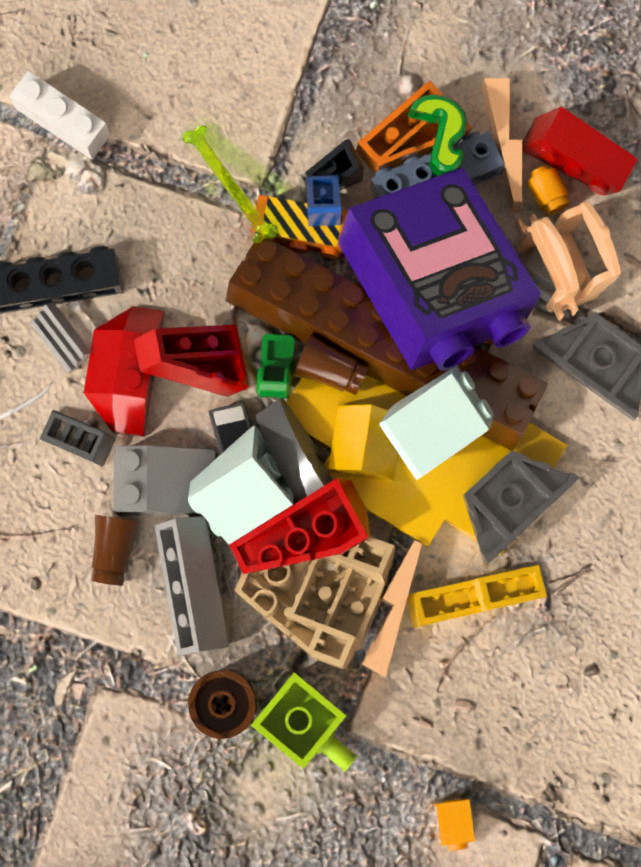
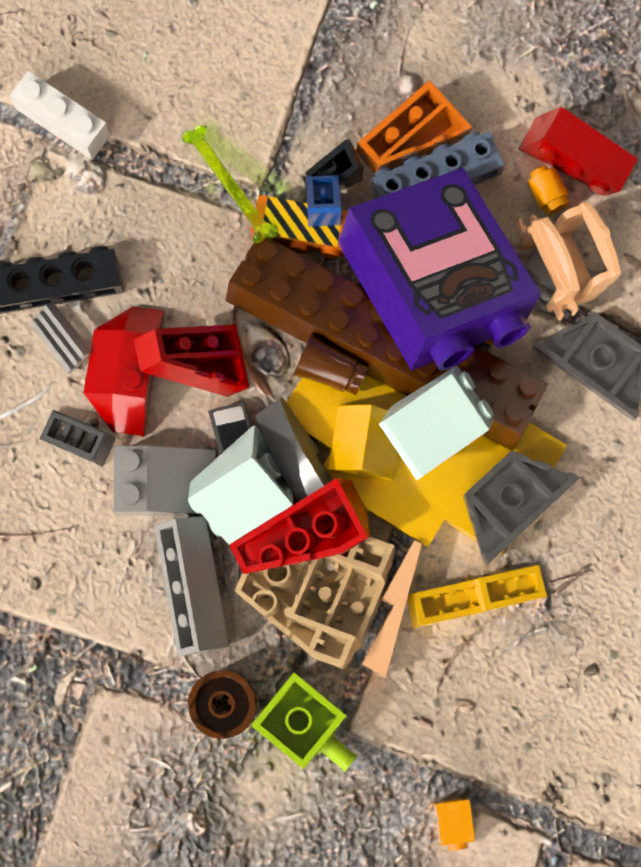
(112, 549): reddish brown plant -> none
(276, 367): green animal -> none
(450, 130): green animal -> none
(497, 102): light nougat slope -> none

